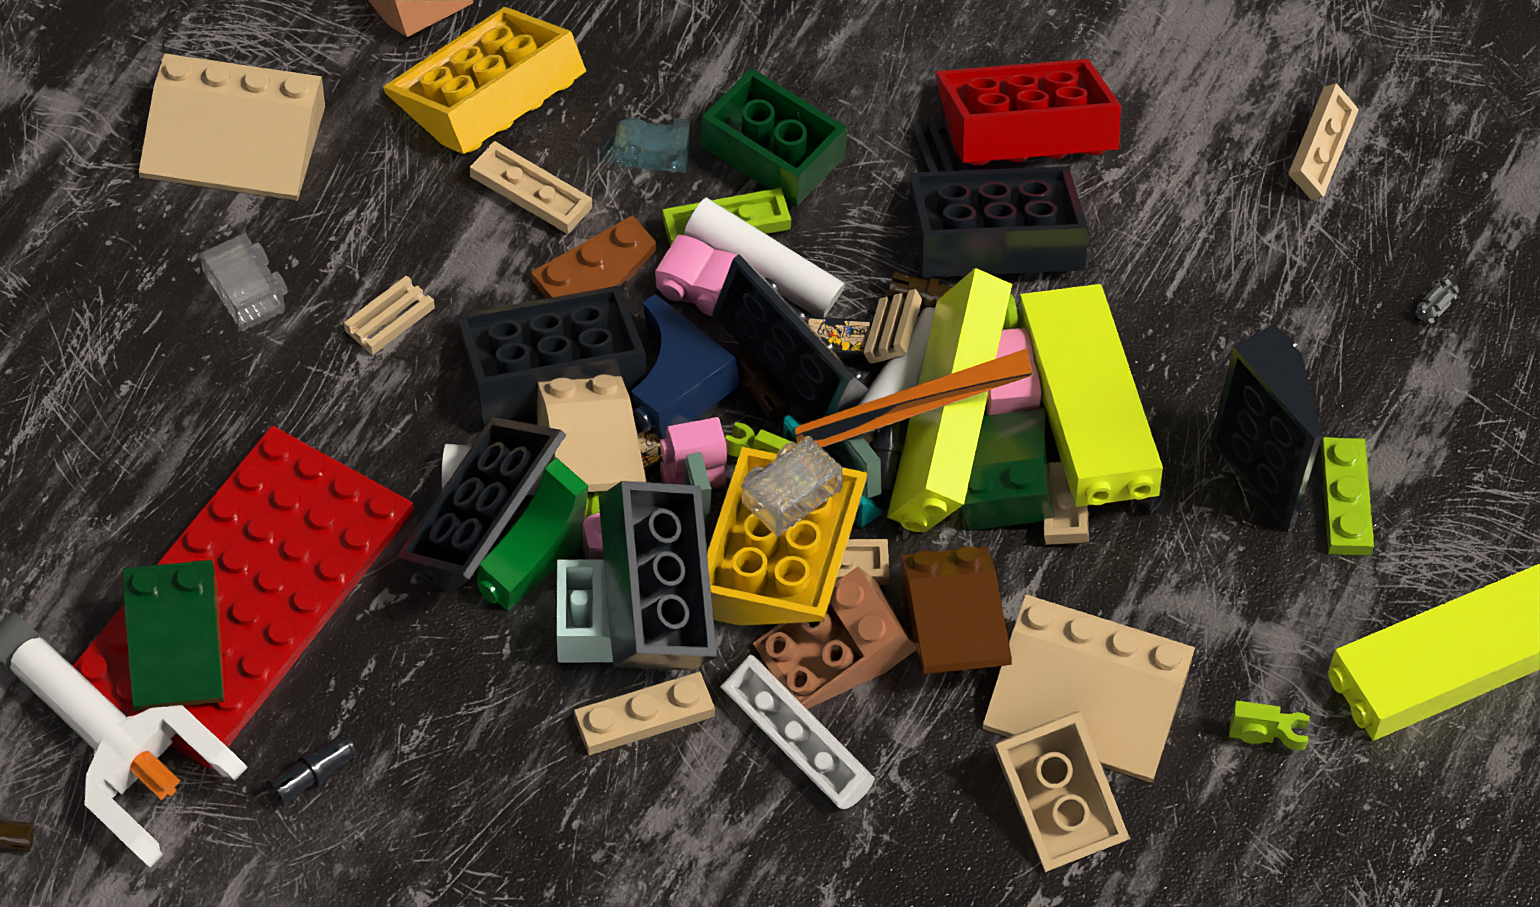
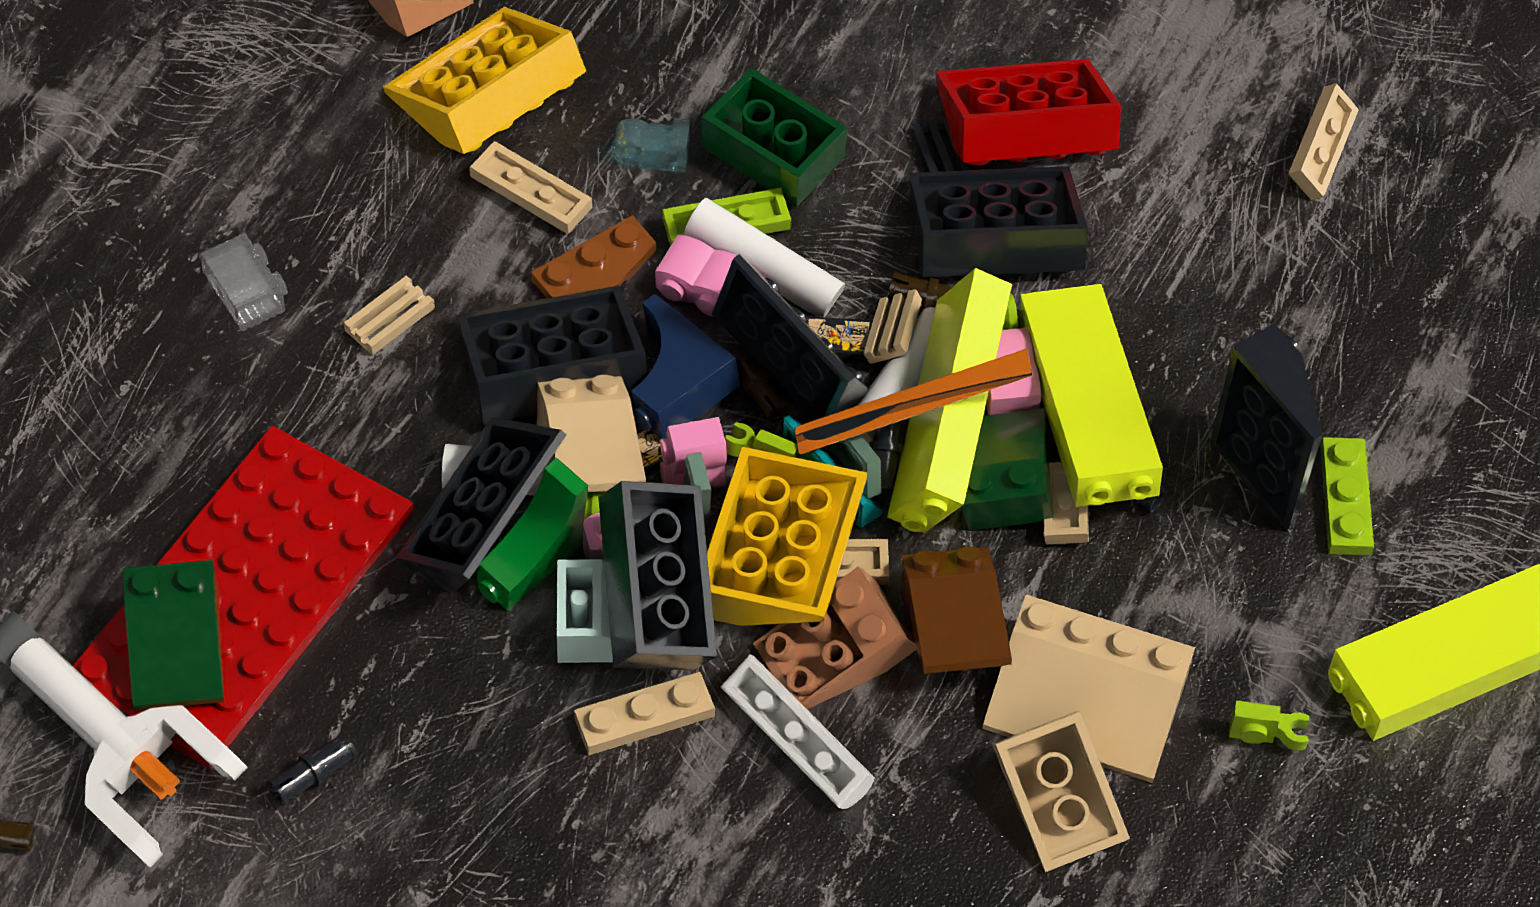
(232, 126): tan slope -> none
(791, 485): clear brick -> none
(1437, 301): dark grey piece -> none

